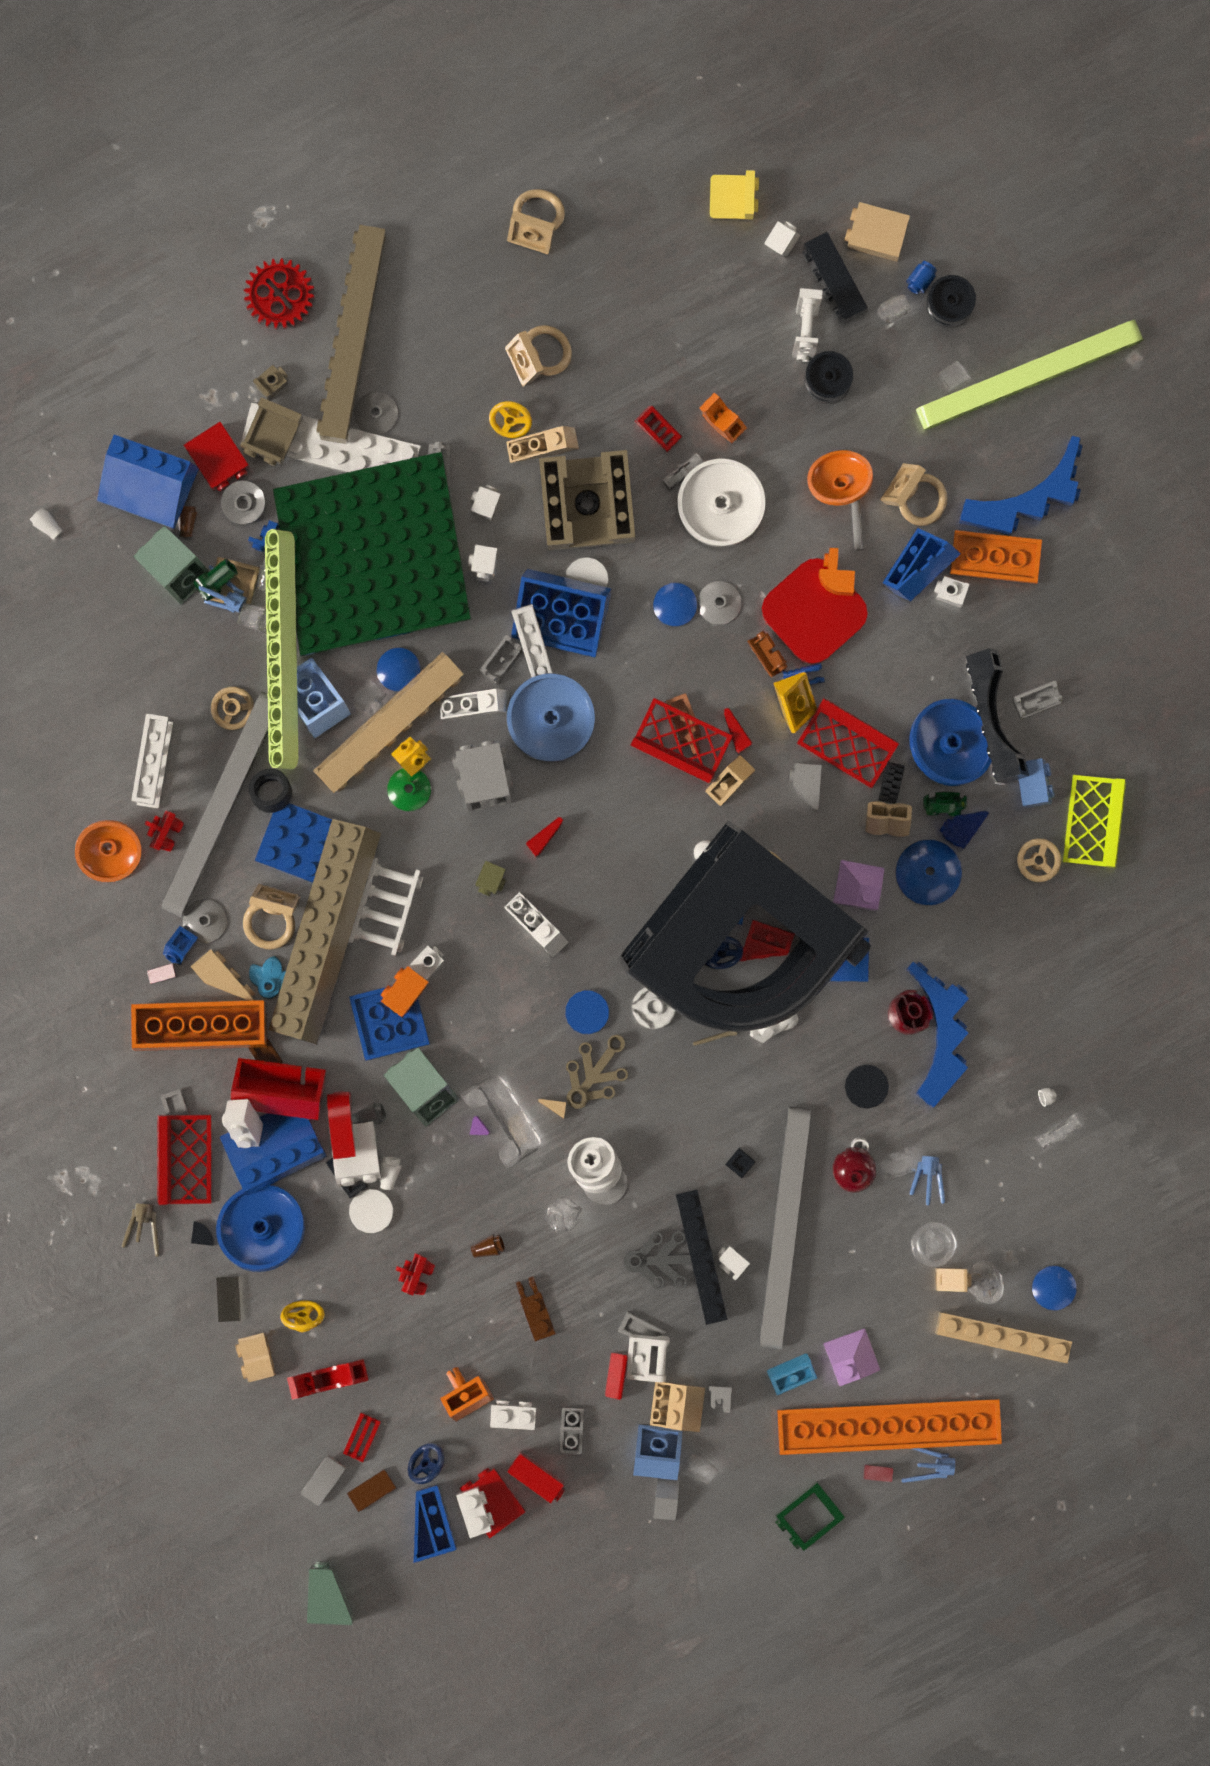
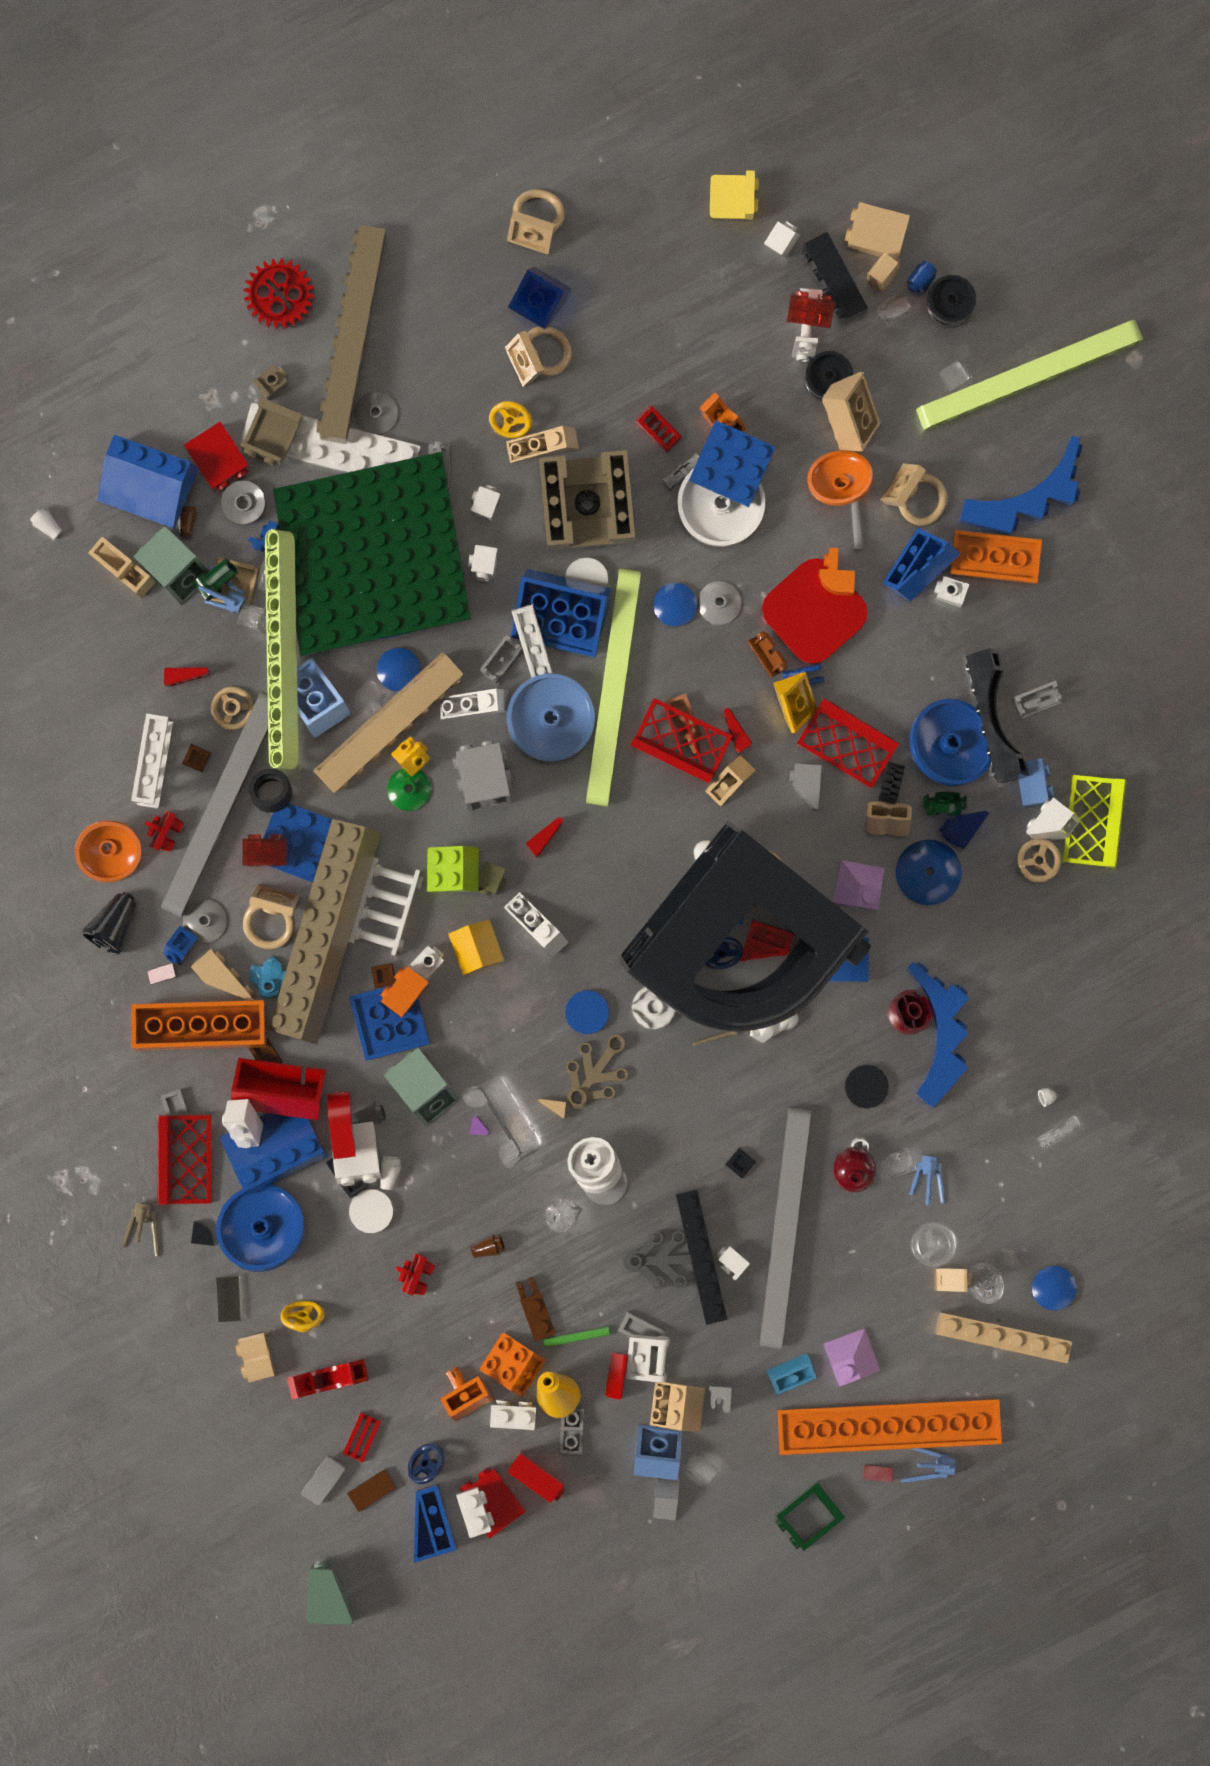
(111, 924): none -> black cone
(122, 567): none -> tan slope
(176, 676): none -> red slope
(196, 758): none -> reddish brown tile
(265, 851): none -> clear red brick
(383, 975): none -> reddish brown tile
(453, 869): none -> lime brick
(476, 947): none -> yellow slope
(512, 1364): none -> orange bracket
(539, 297): none -> clear blue slope
(557, 1394): none -> yellow cone
(574, 1337): none -> bright green bar
(613, 687): none -> yellowish green beam
(732, 463): none -> blue plate
(810, 310): none -> clear red brick
(851, 412): none -> tan slope
(883, 272): none -> tan brick
(1053, 822): none -> white slope

